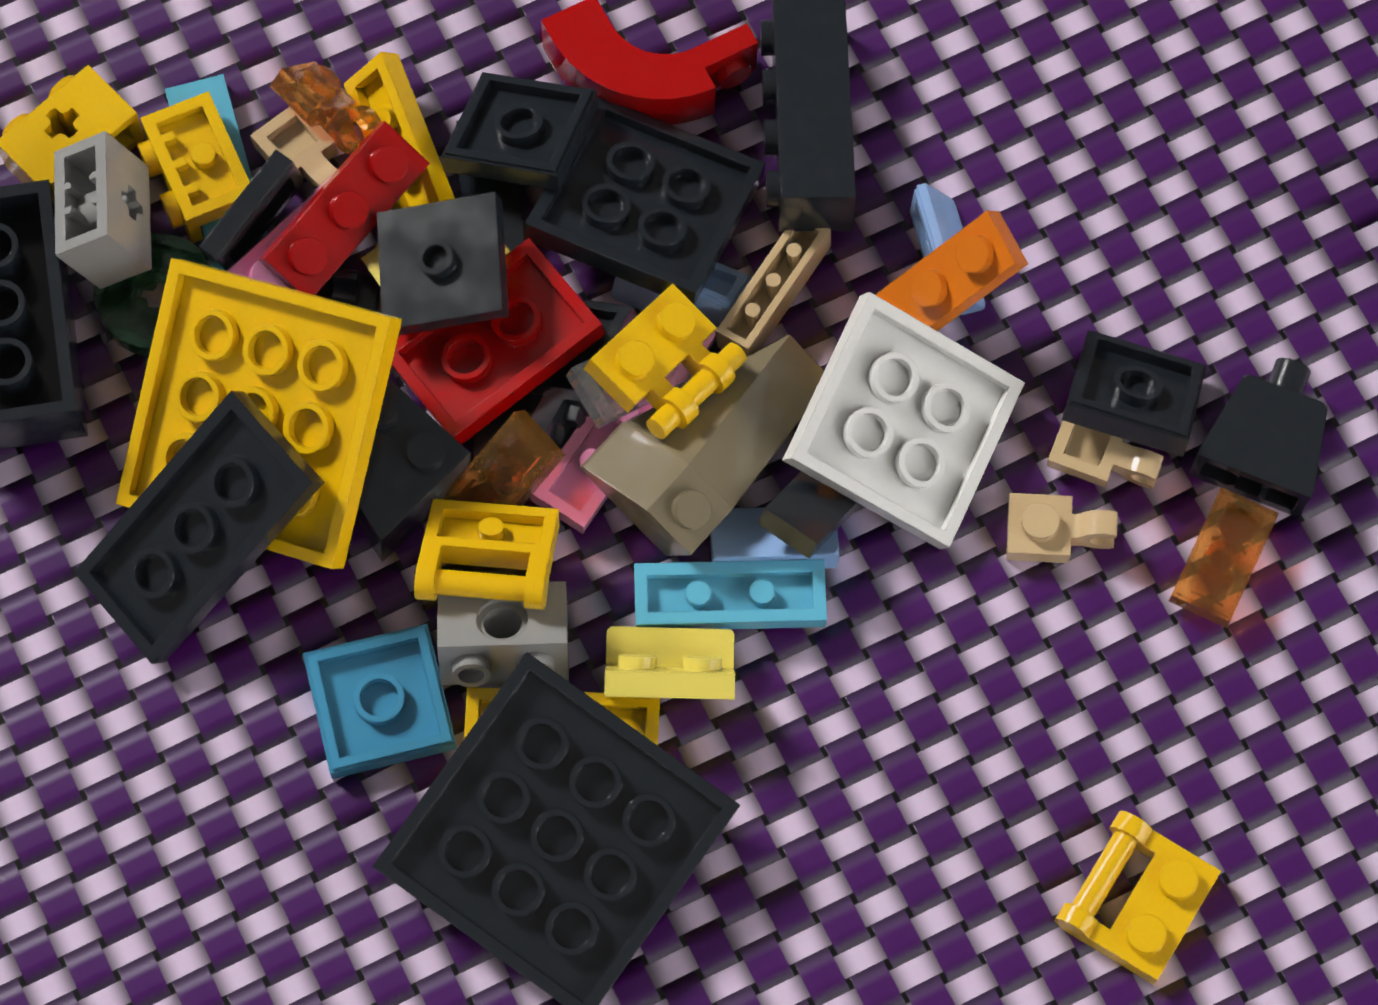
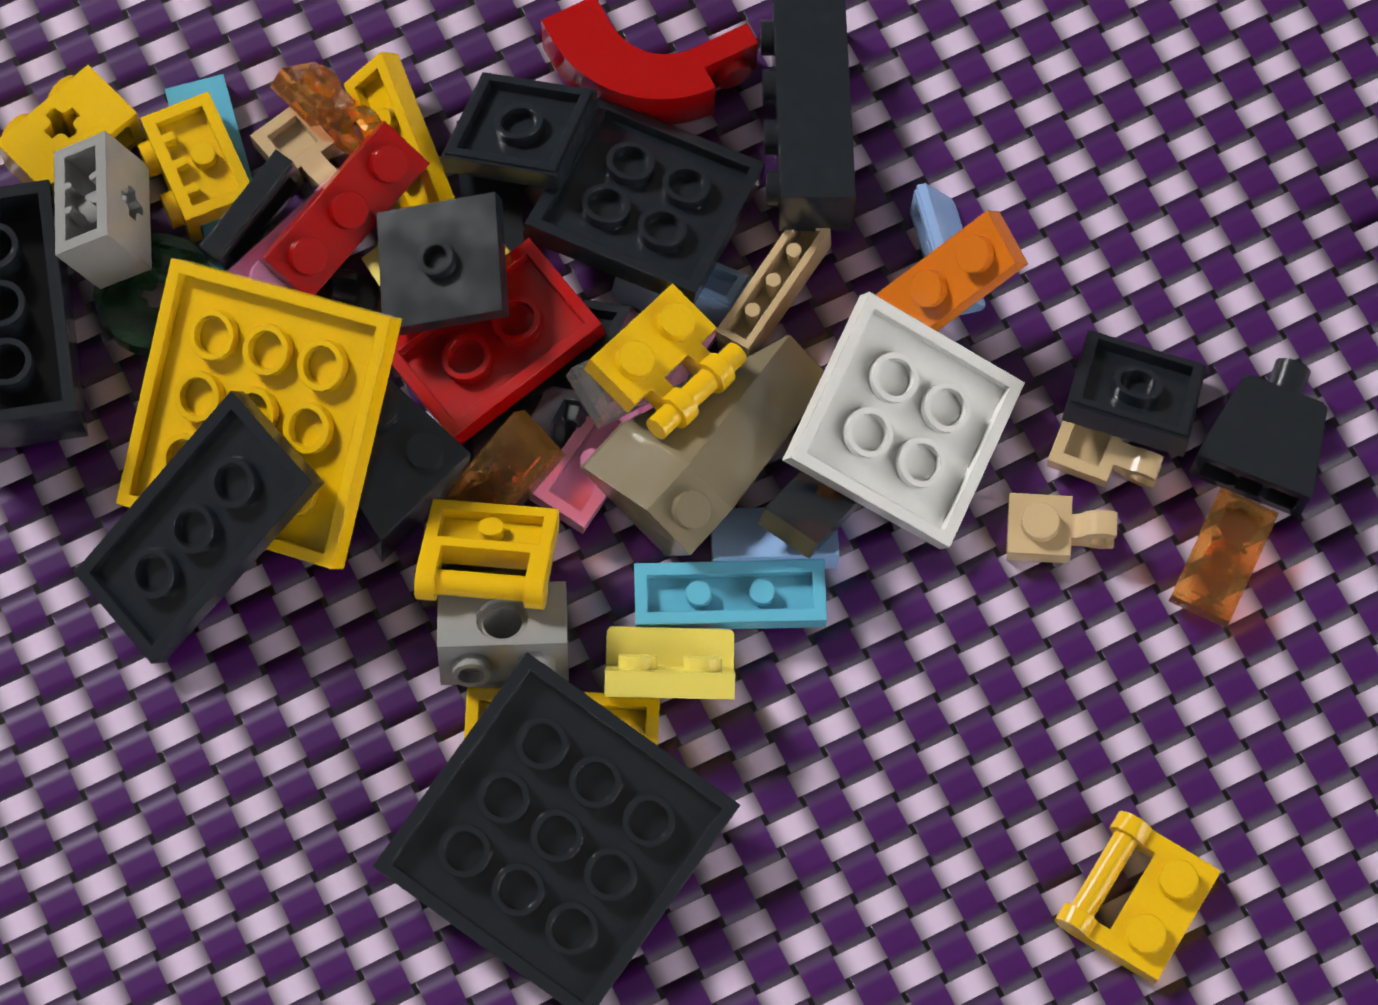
(379, 701): dark azure tile -> none

